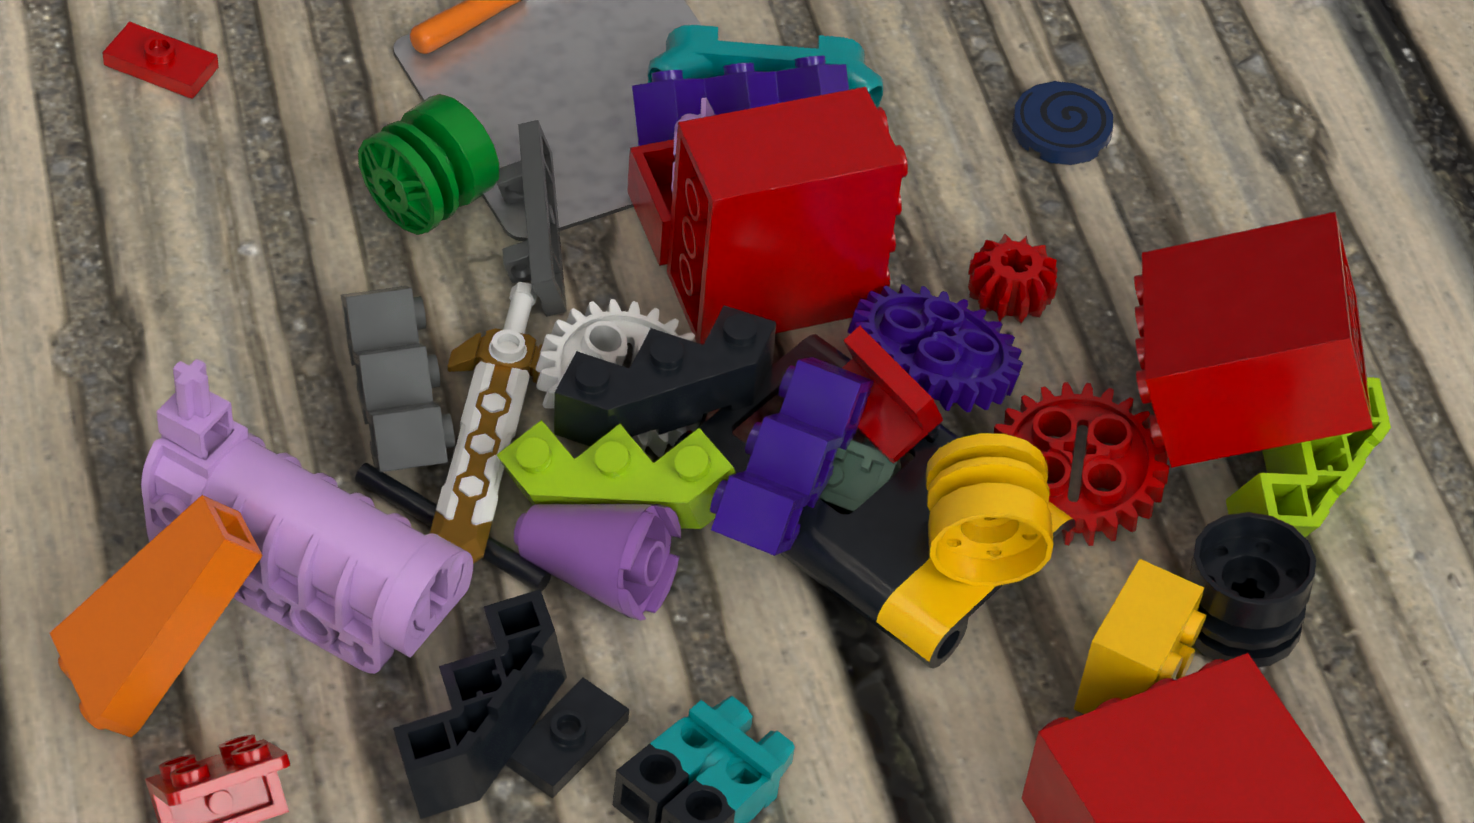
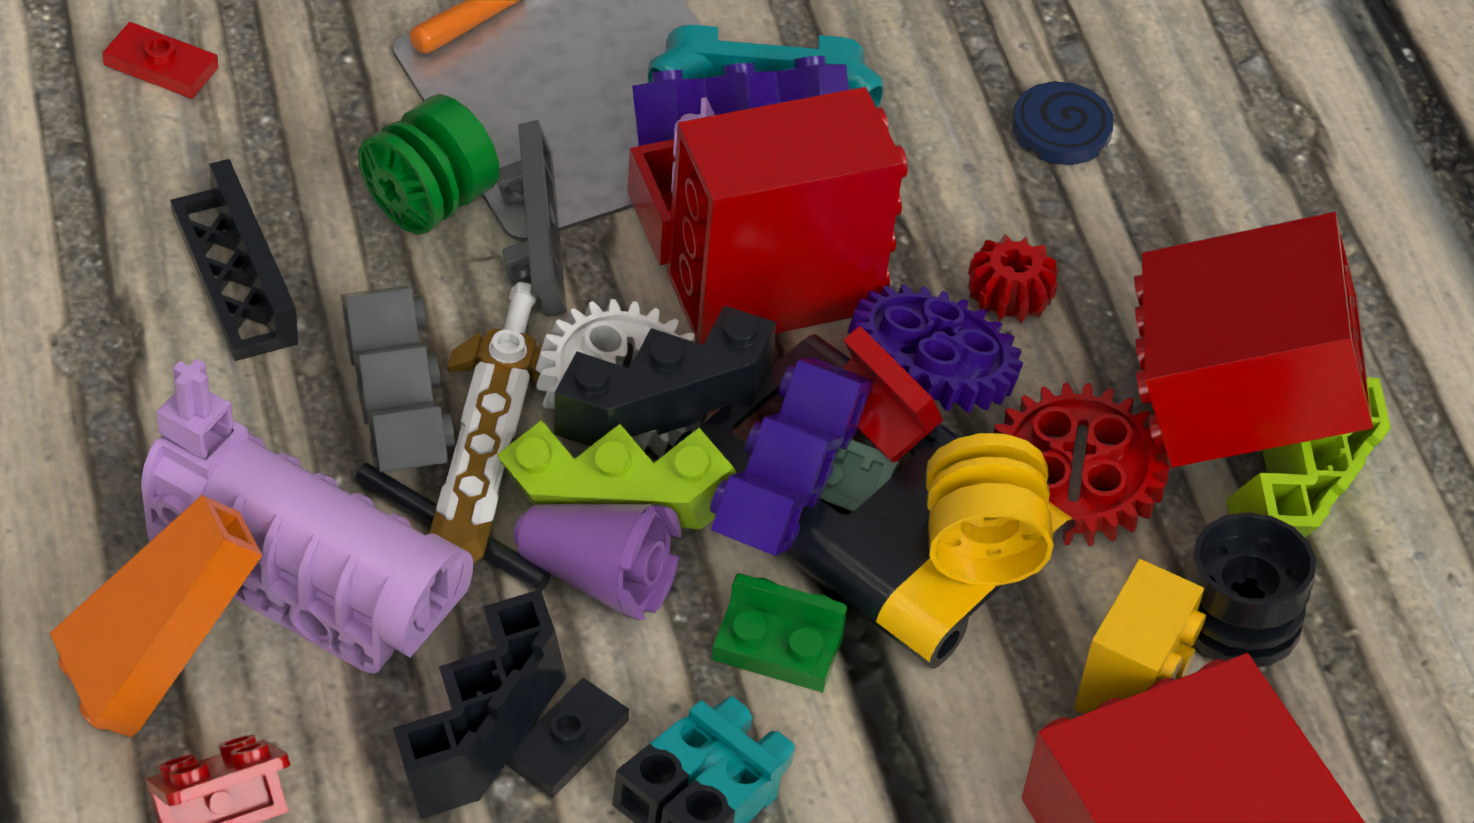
(251, 253): none -> black fence
(780, 632): none -> green bracket

